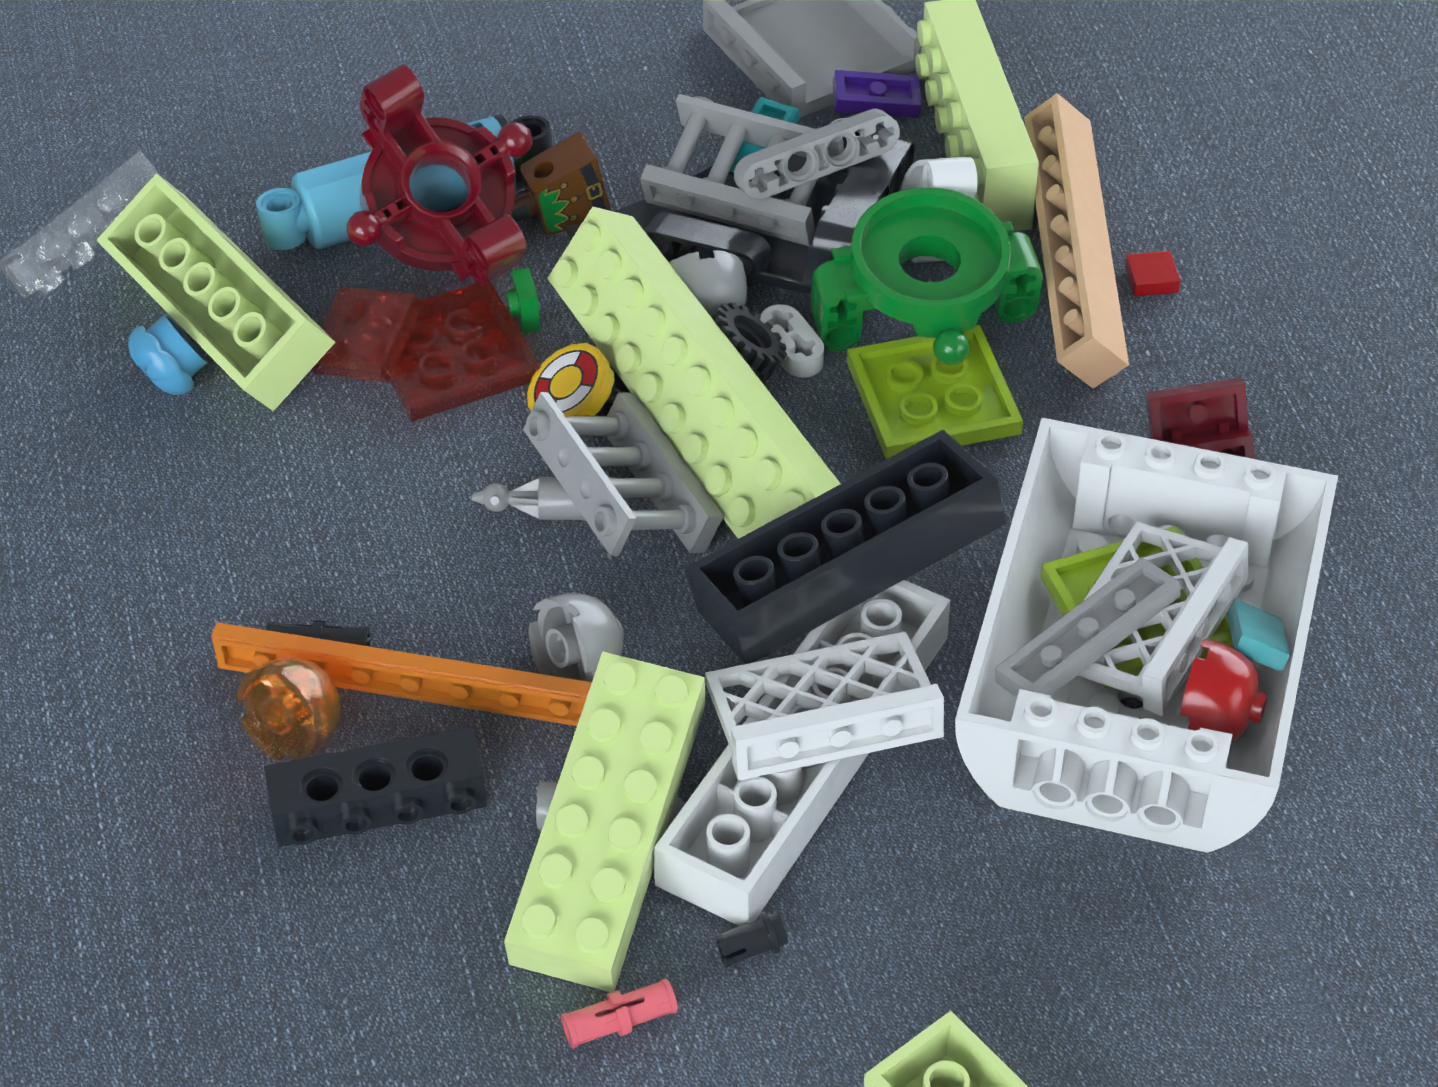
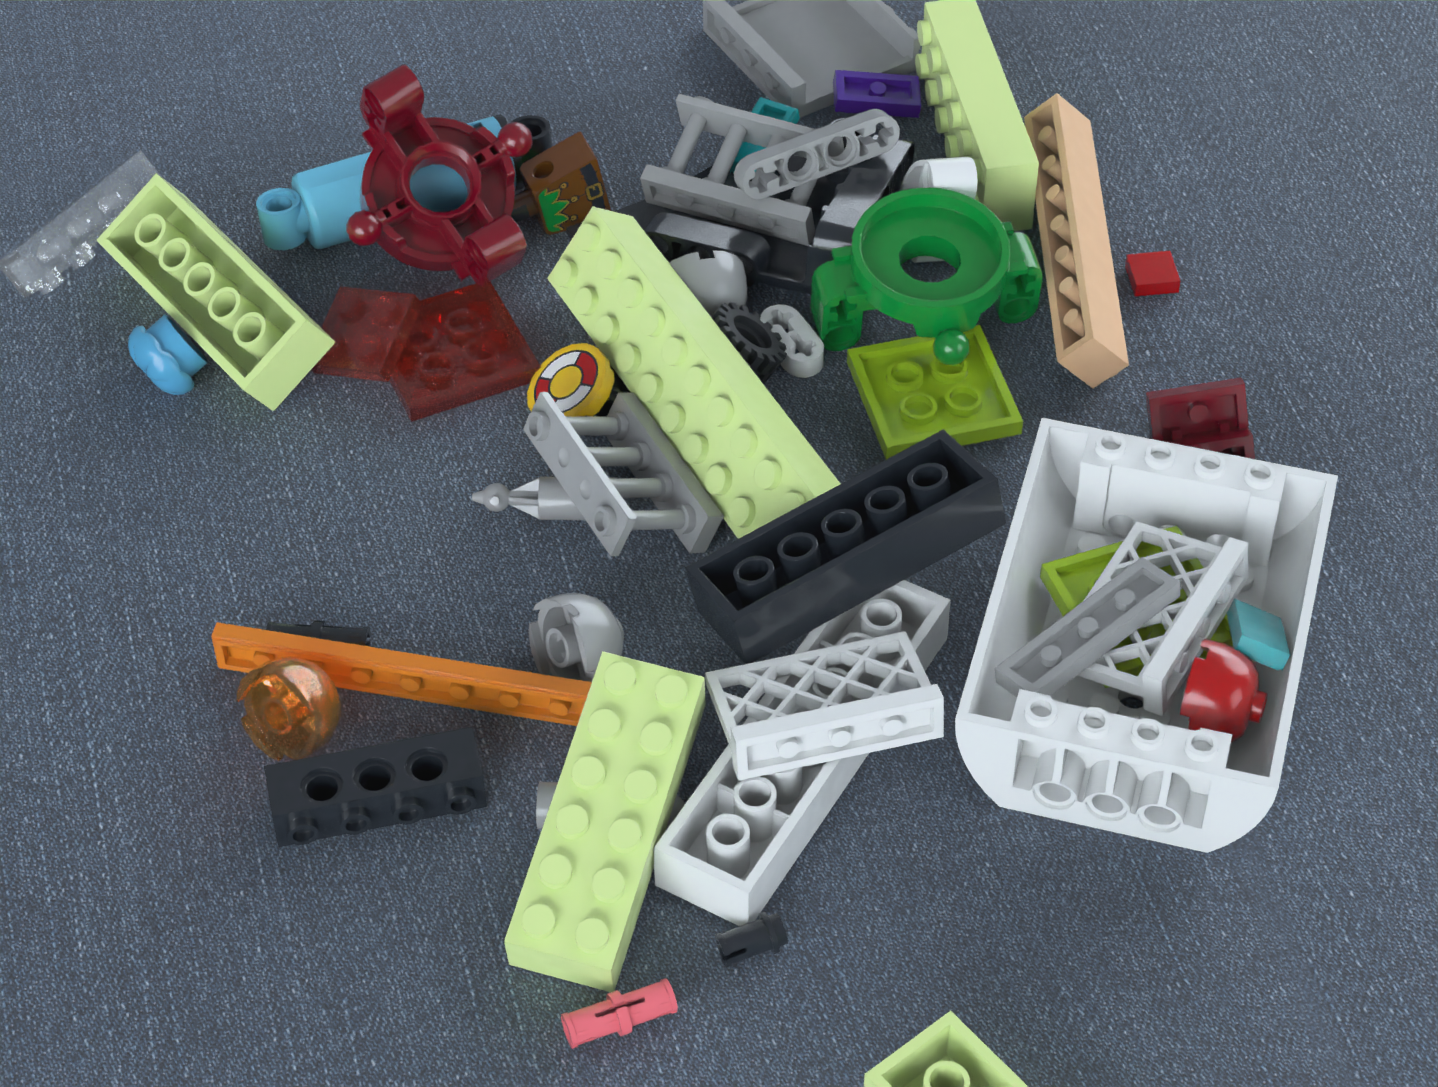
(523, 301): green plate -> none

